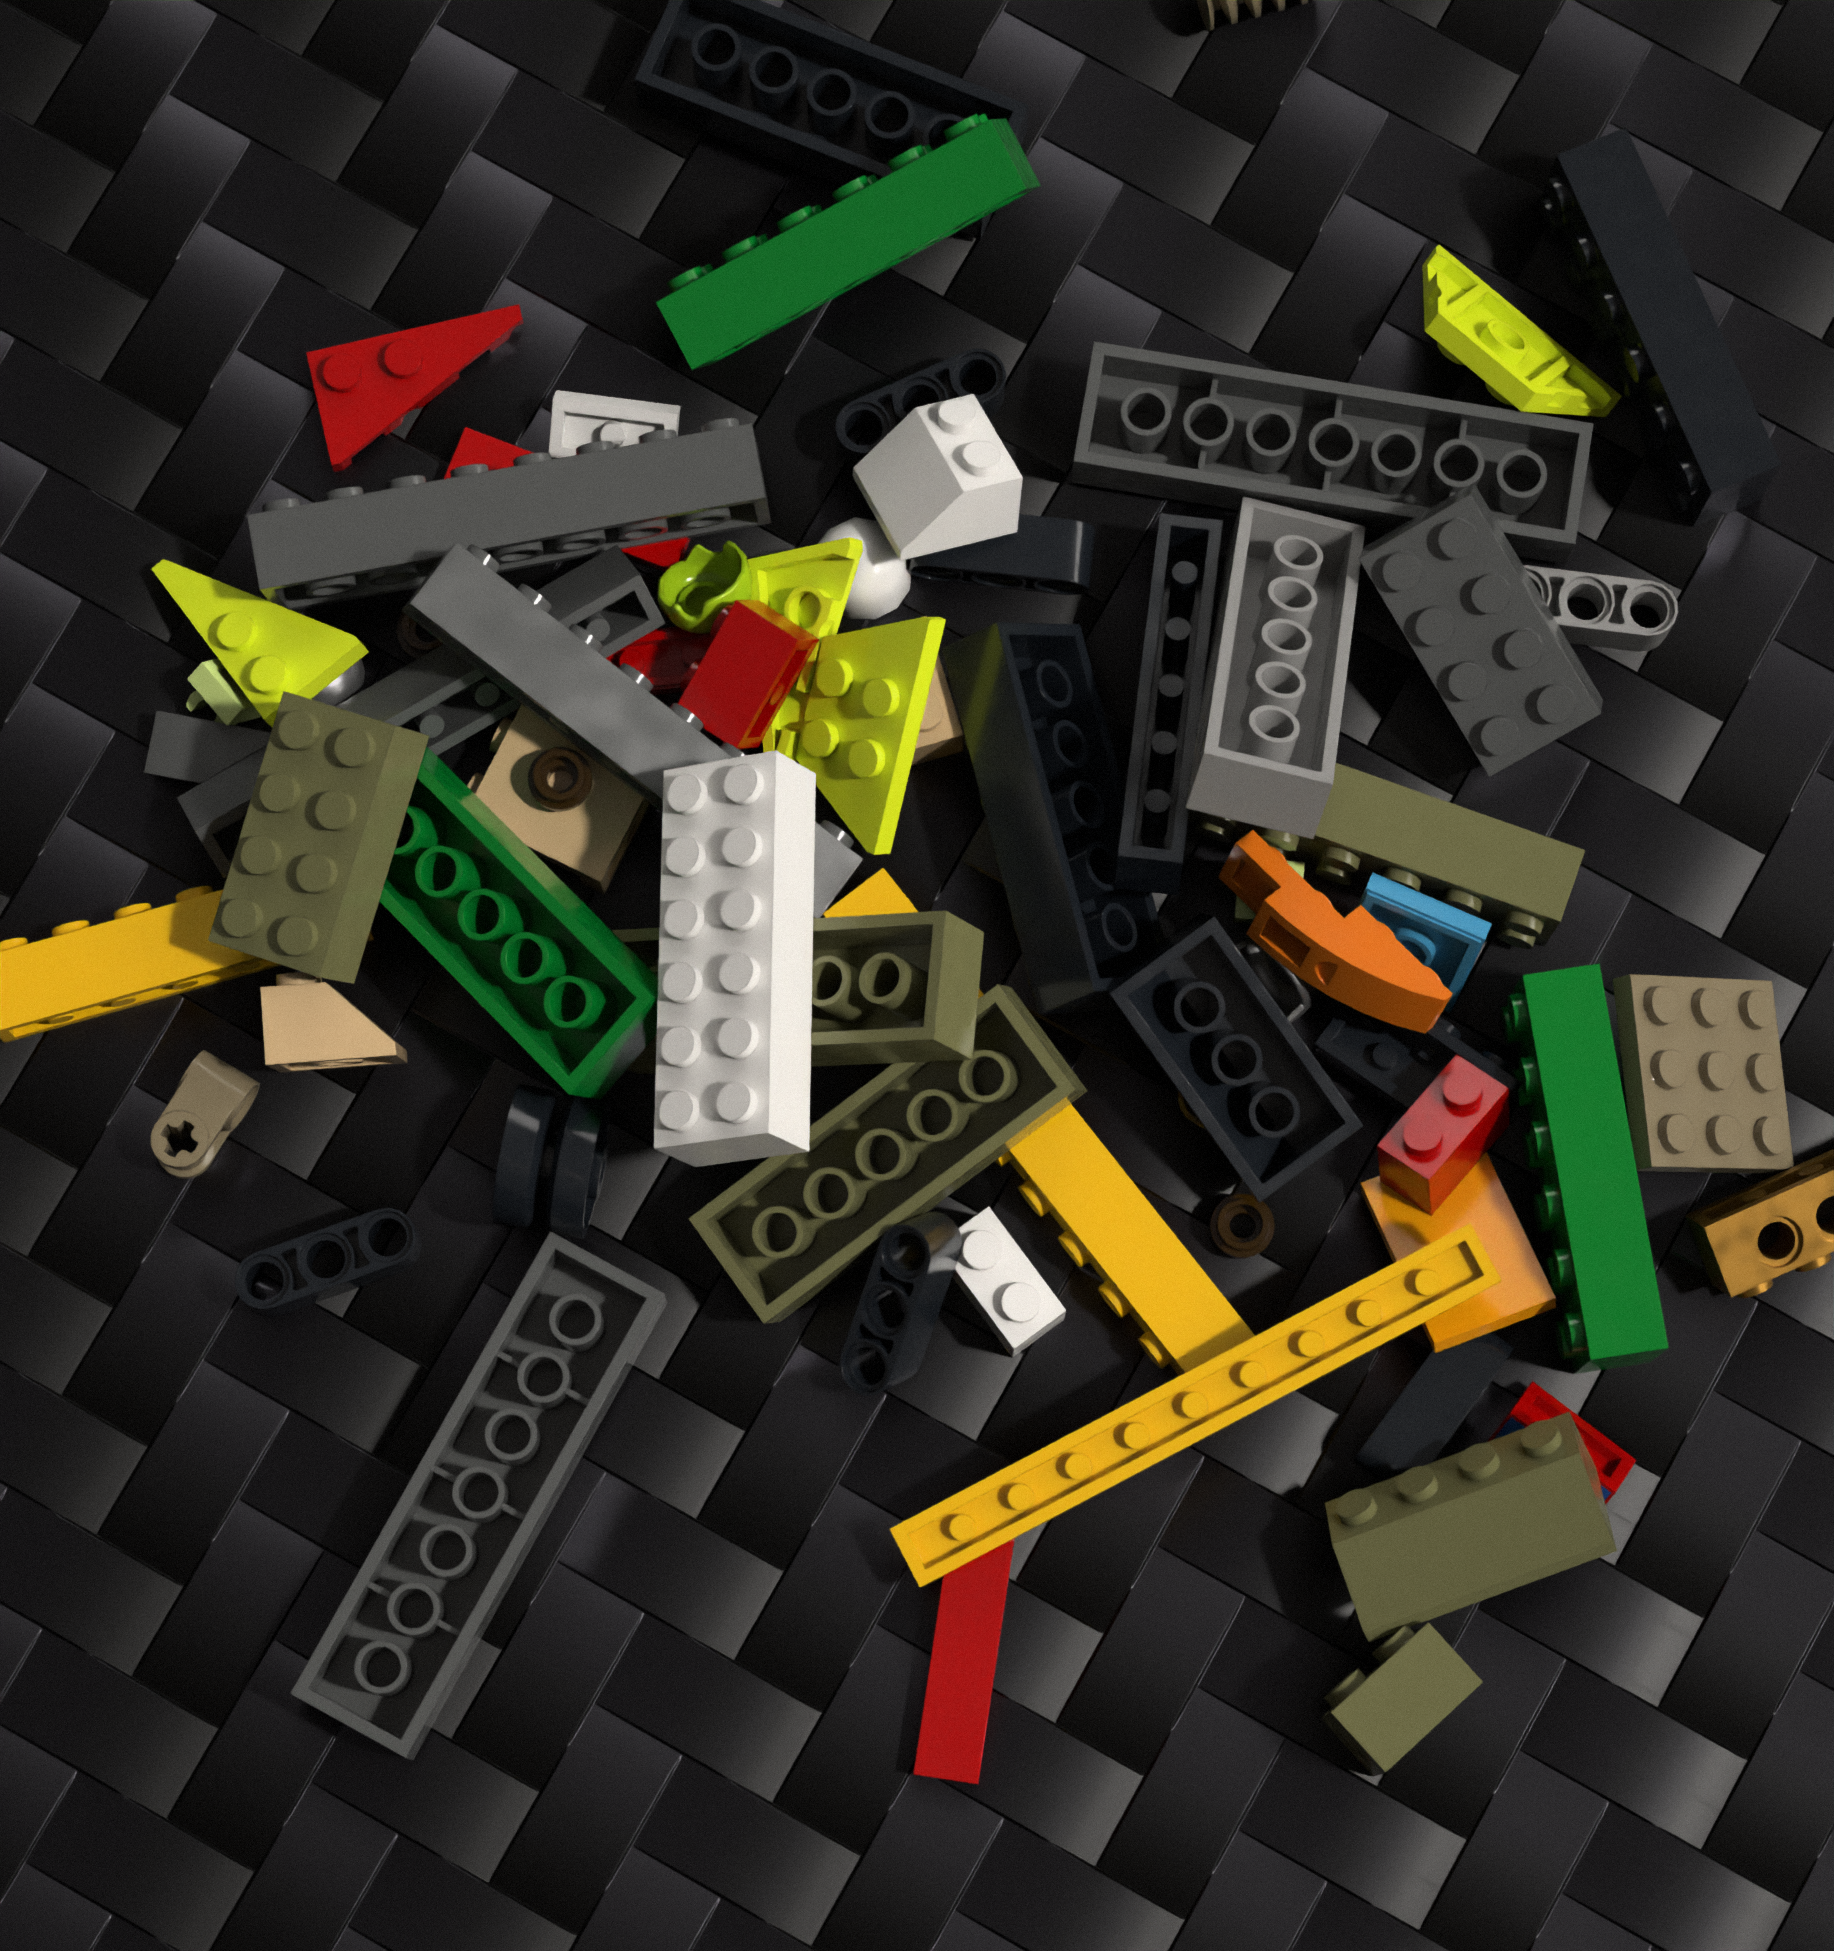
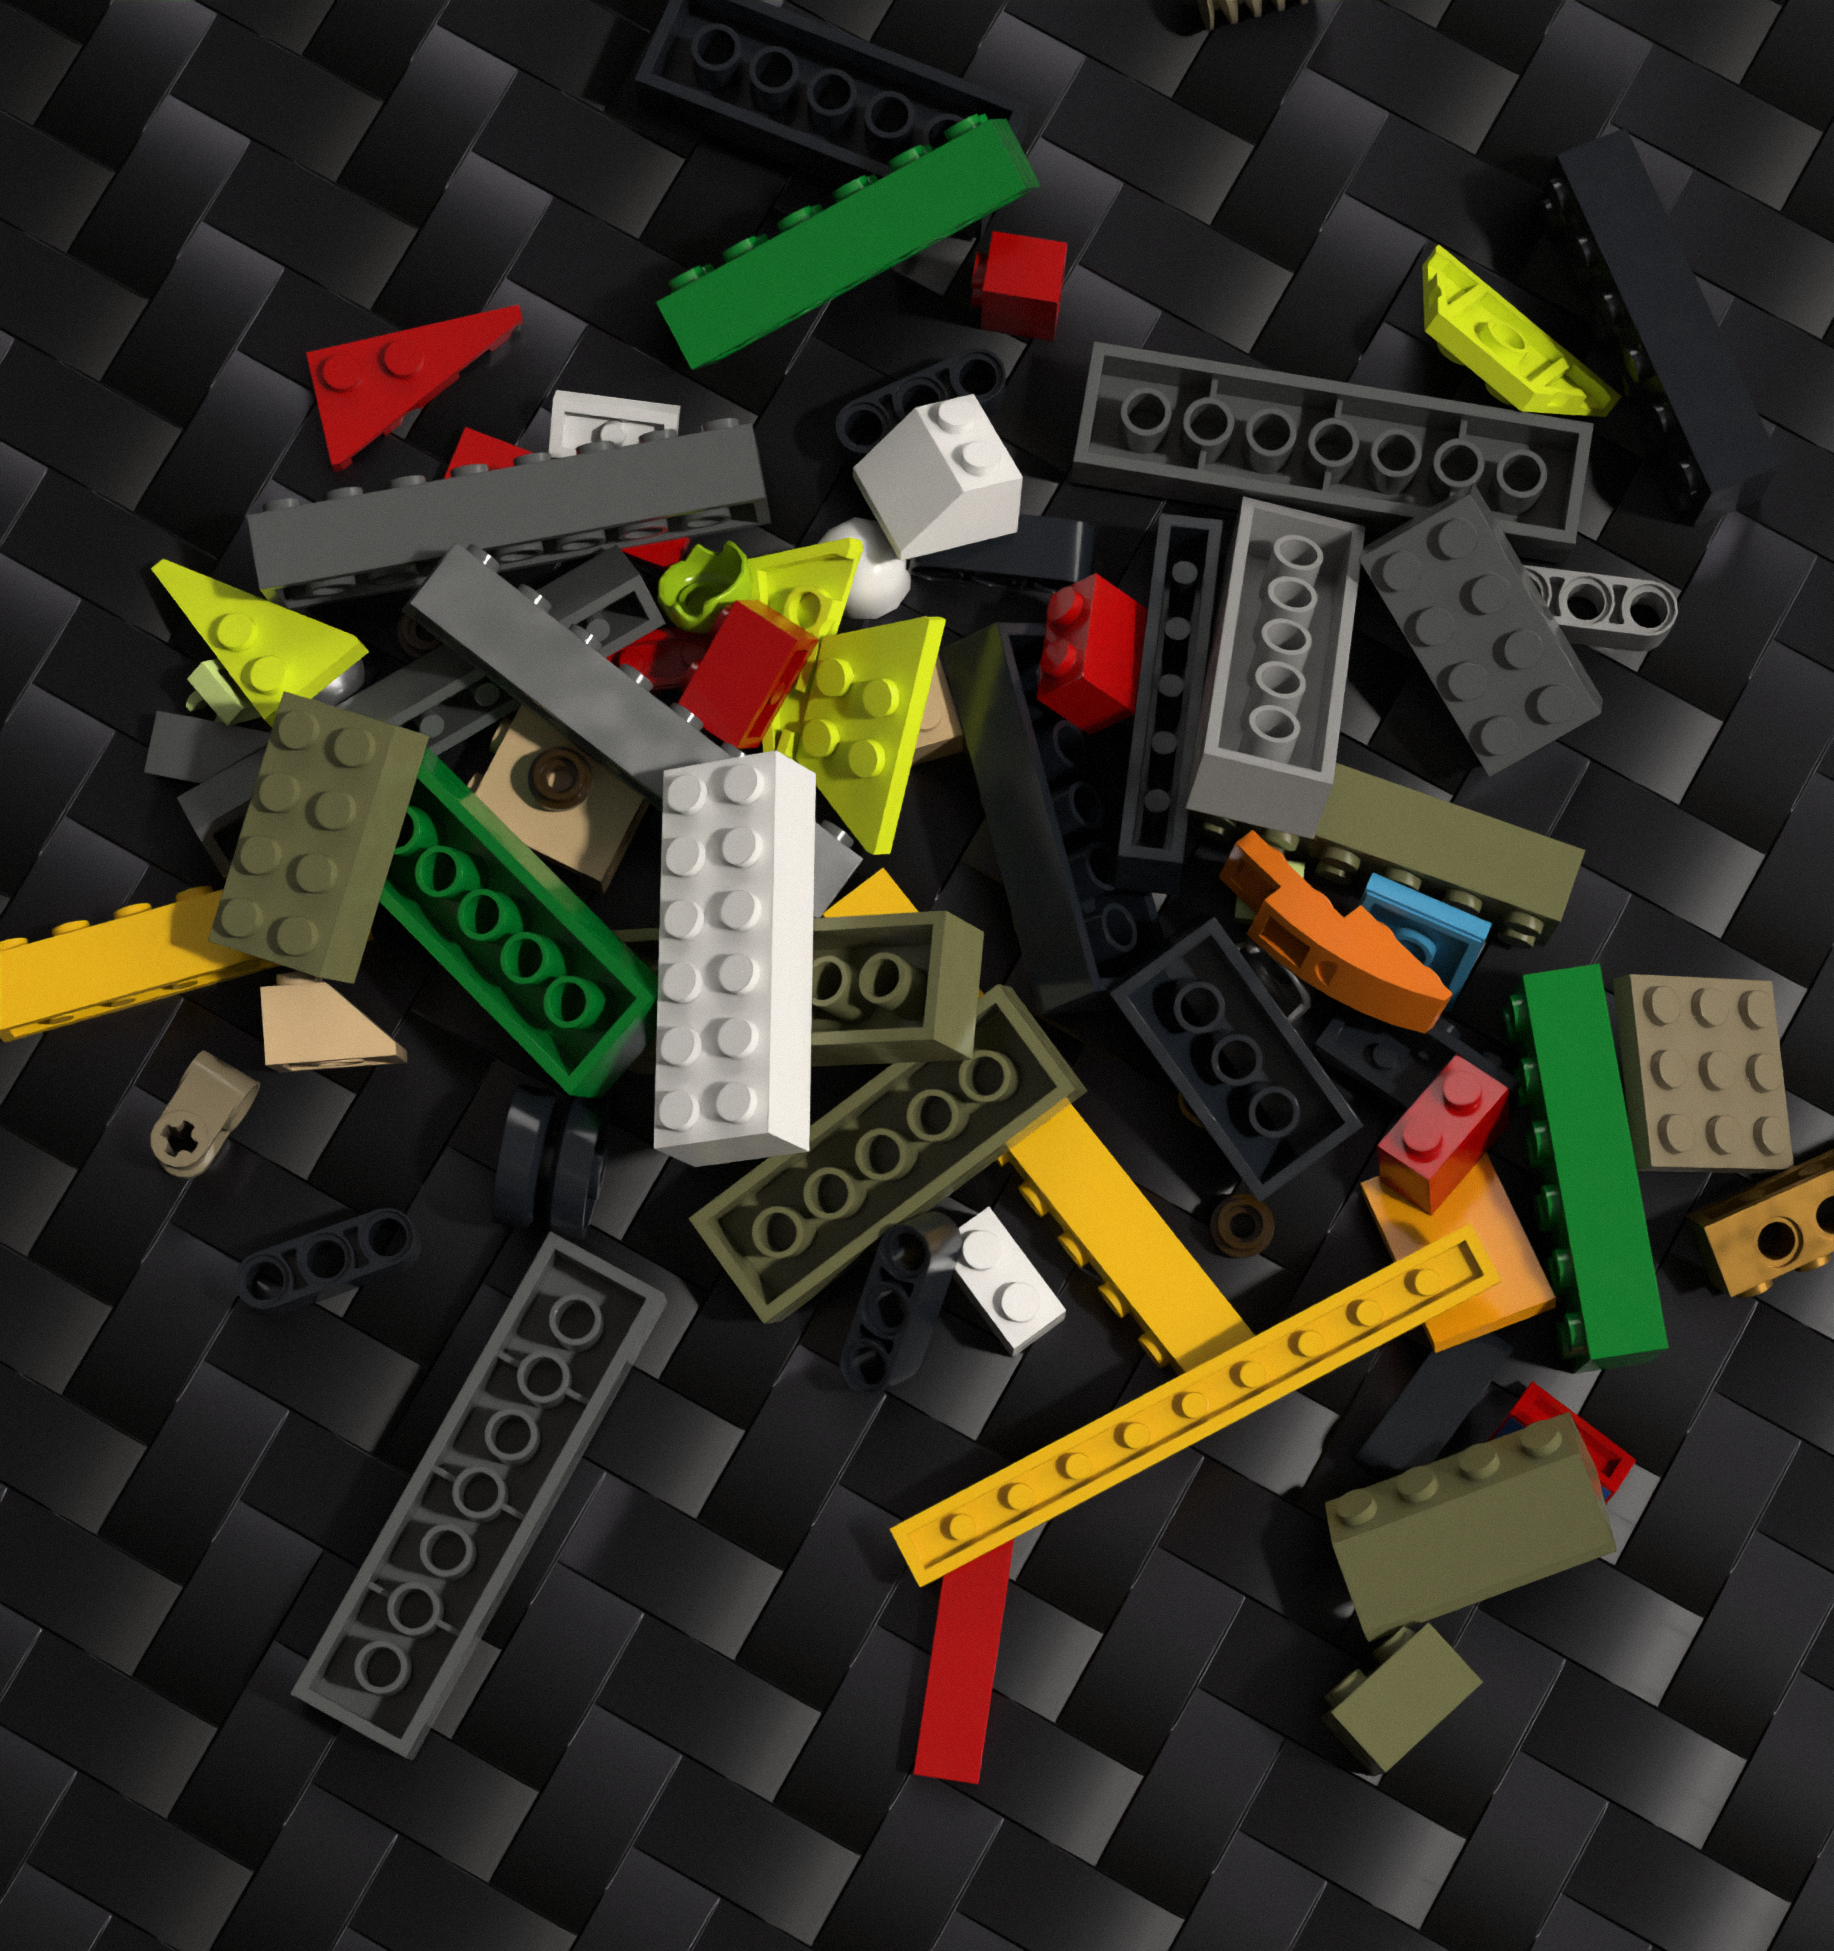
(1019, 285): none -> red brick
(1092, 654): none -> red brick

